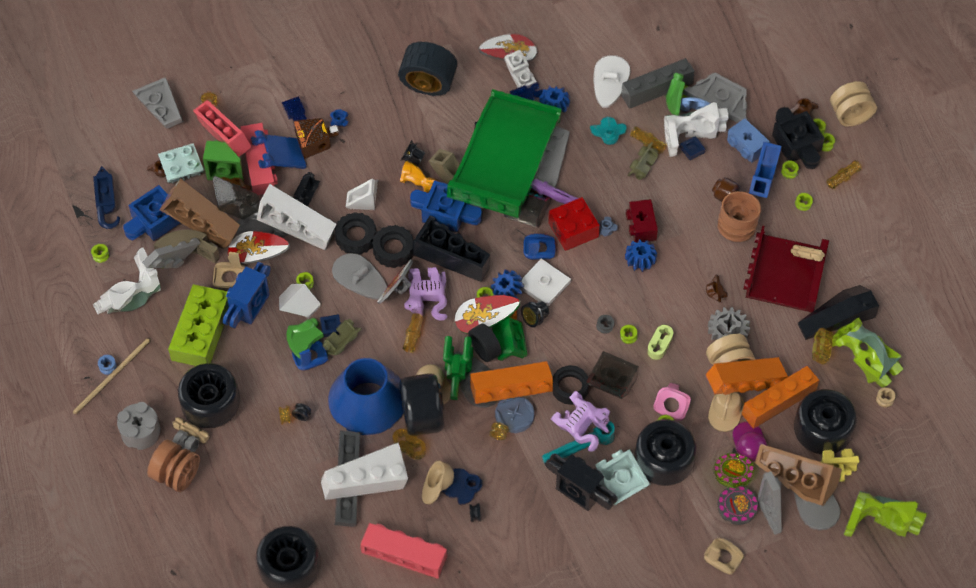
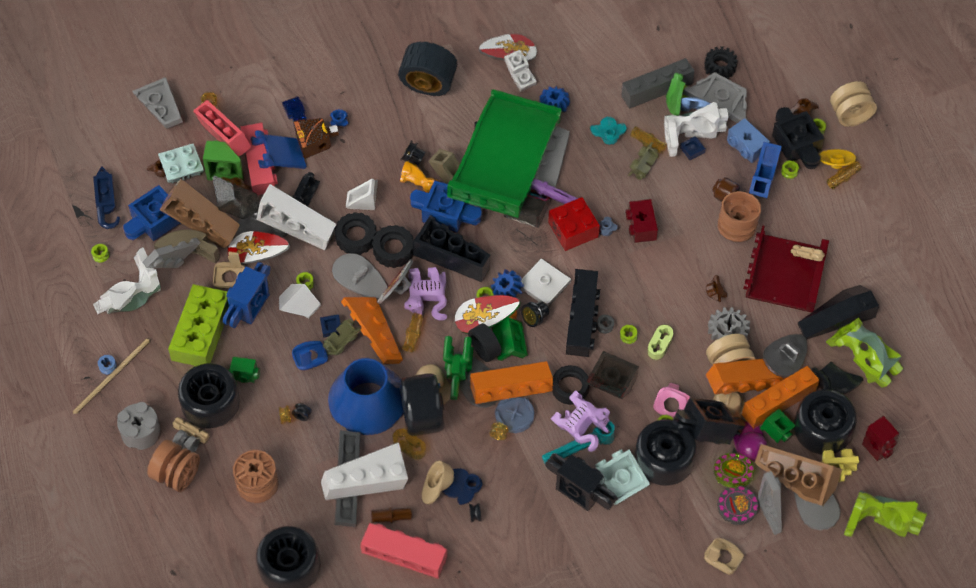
(244, 369): none -> green brick
(255, 476): none -> nougat wheel
(303, 335): bright green arm -> none
(374, 326): none -> orange wing
(391, 515): none -> reddish brown axle
(527, 93): clear blue plate -> none
(531, 246): blue piece -> none
(582, 313): none -> black wedge
(608, 79): white shield -> none
(641, 255): blue gear -> none
(708, 421): none -> black brick
(721, 55): none -> black tyre
(778, 426): none -> green brick
(785, 355): none -> flat silver shield
(805, 197): lime bush -> none
(822, 346): clear yellow beam -> none
(829, 146): lime bush -> none
(836, 379): none -> black arm
(837, 158): none -> yellow dish
(880, 439): none -> dark red brick
(886, 392): tan bush -> none

